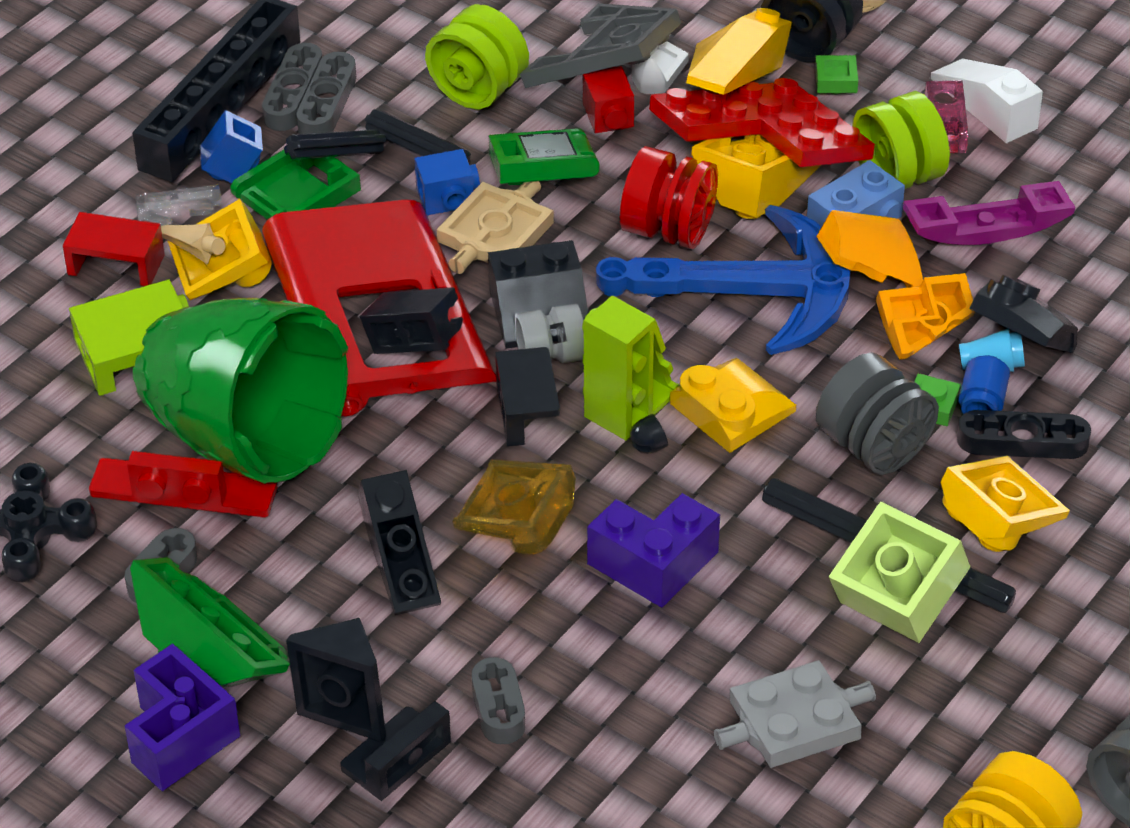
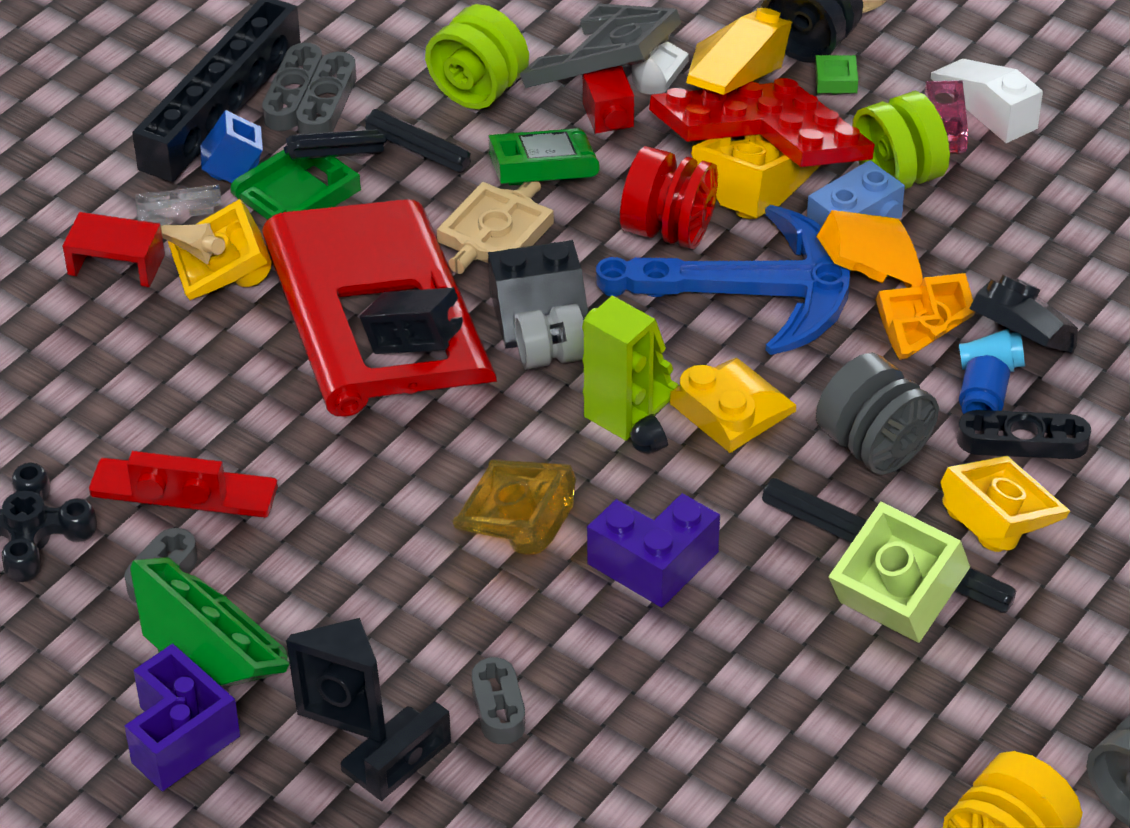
(113, 328): lime panel -> none
(247, 383): green piece -> none
(398, 542): black slope -> none
(444, 180): blue brick -> none
(525, 389): black panel -> none
(794, 714): light grey plate -> none
(945, 393): bright green plate -> none
(990, 222): magenta slope -> none

